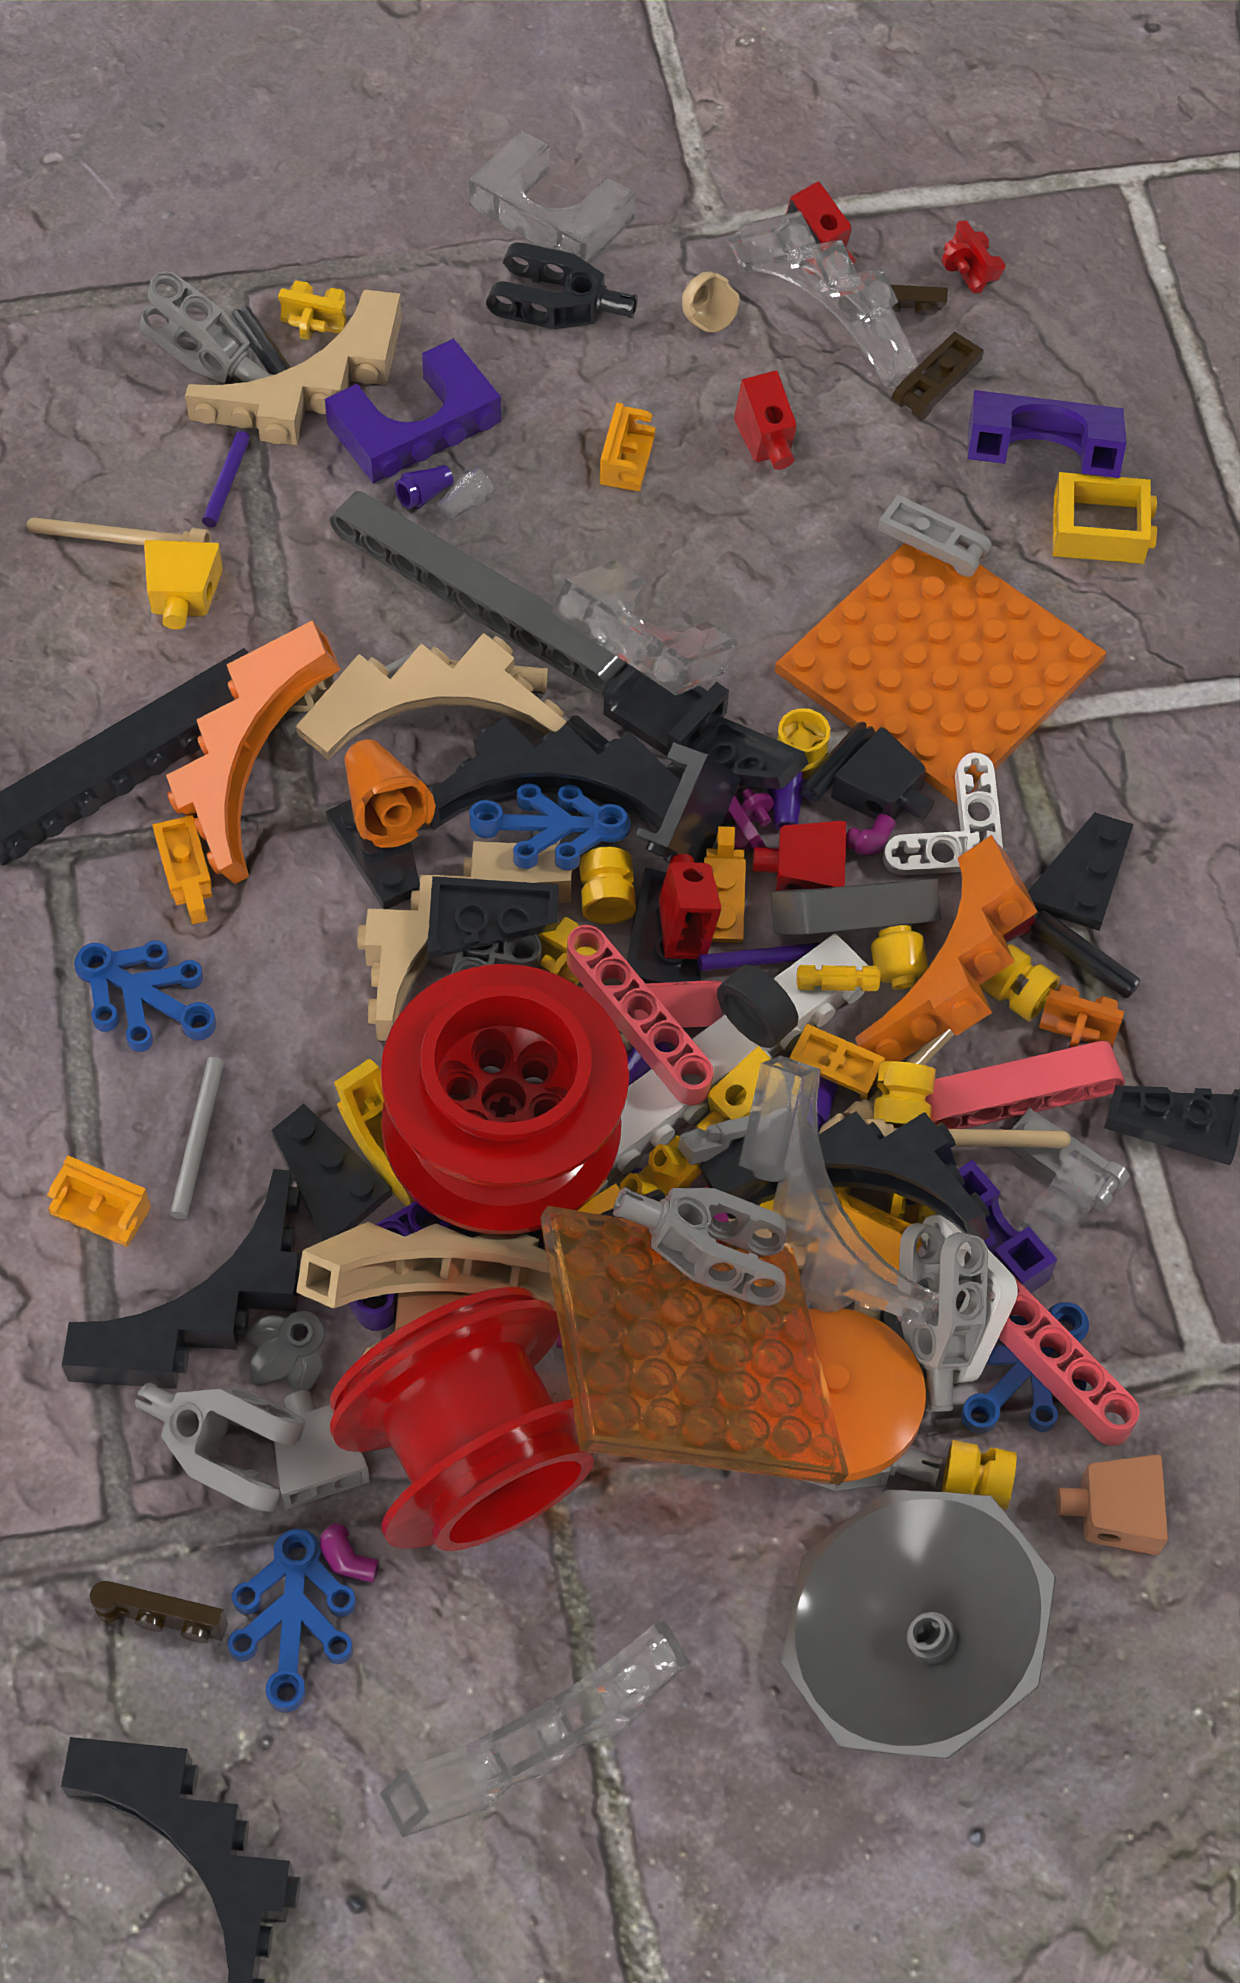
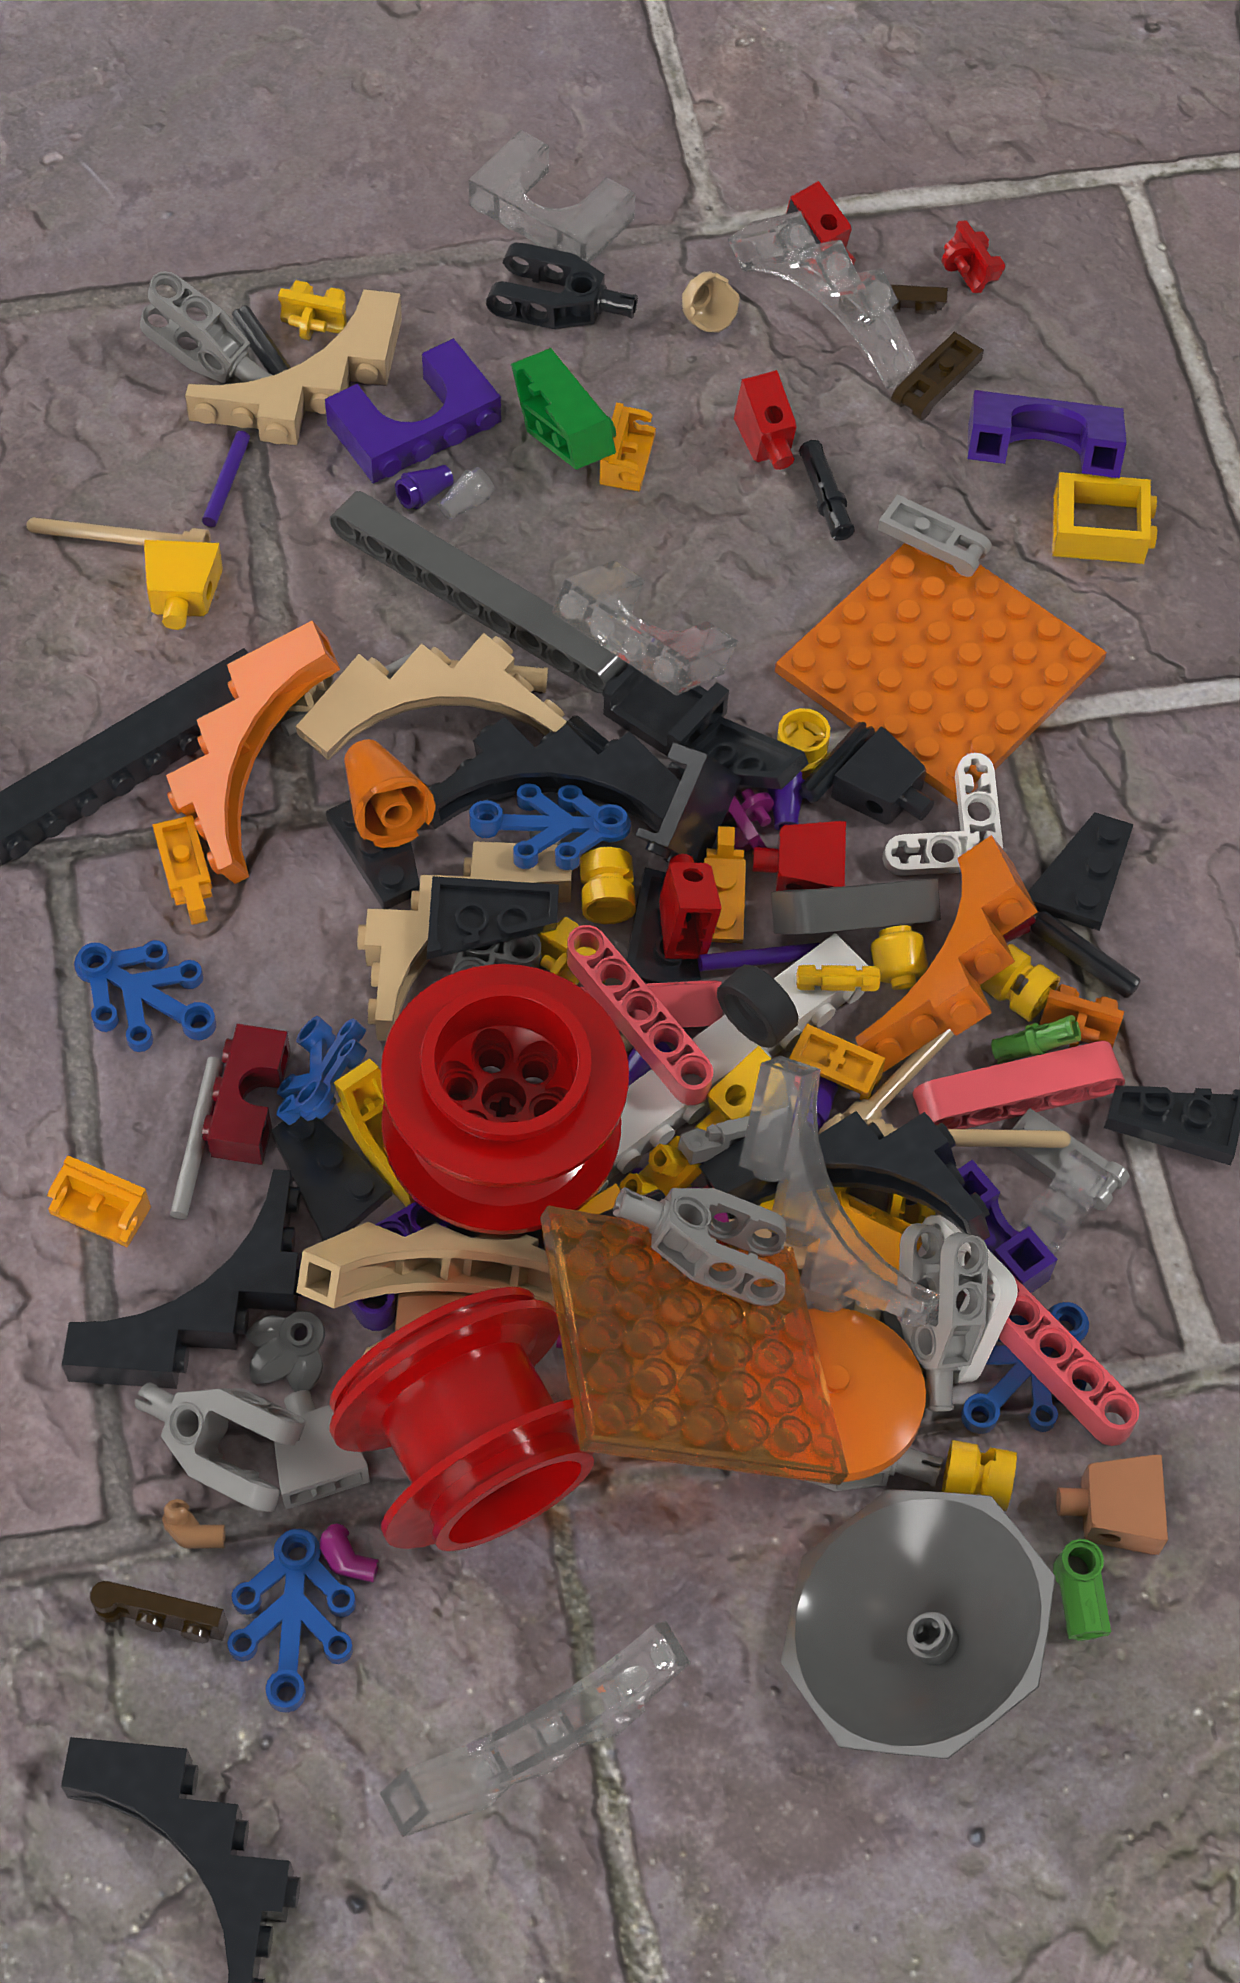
(187, 1530): none -> medium nougat arm
(252, 1060): none -> dark red arch
(313, 1093): none -> blue plant
(562, 411): none -> green wedge
(830, 501): none -> black pin
(870, 840): magenta arm -> none
(903, 1091): yellow wheel -> none
(1036, 1040): none -> bright green pin
(1083, 1594): none -> bright green piece

